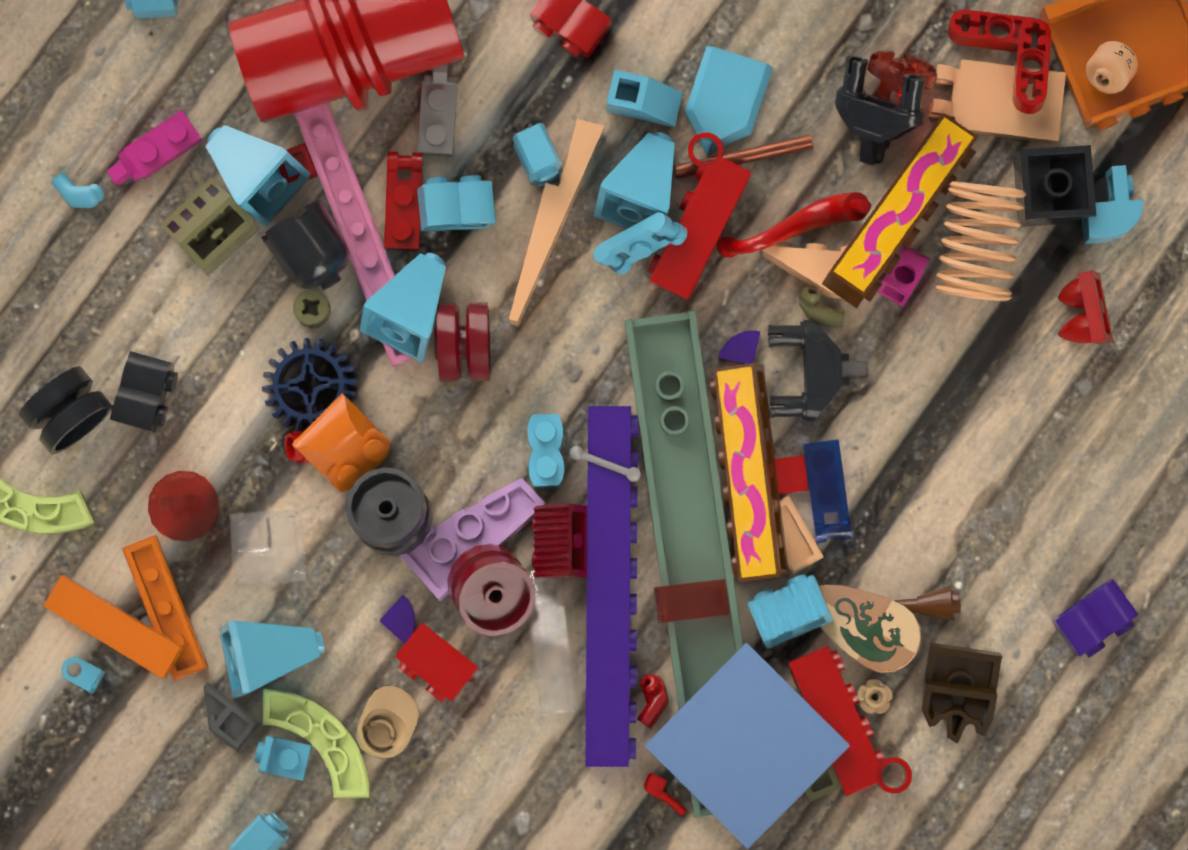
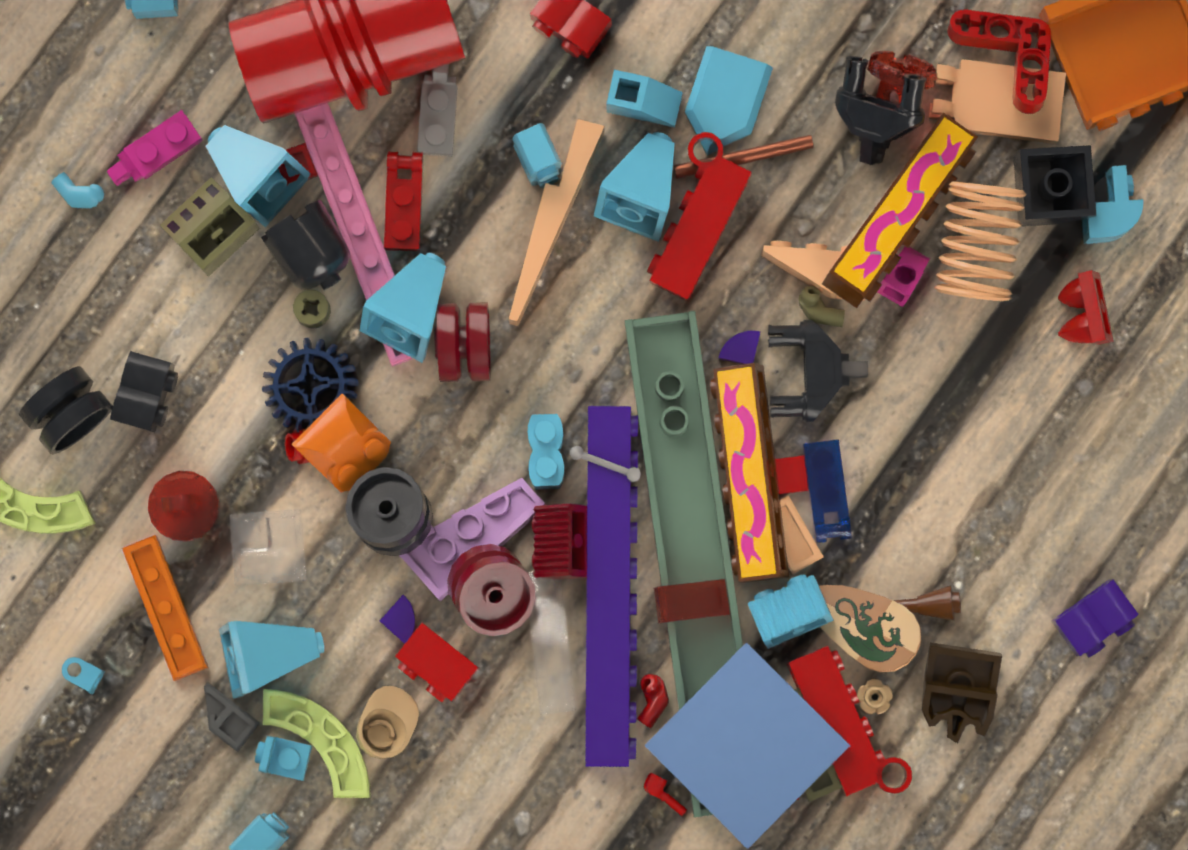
(113, 626): orange tile -> none
(456, 205): medium azure brick -> none
(639, 242): medium azure plate -> none
(825, 212): red animal -> none
(1111, 67): light nougat head -> none

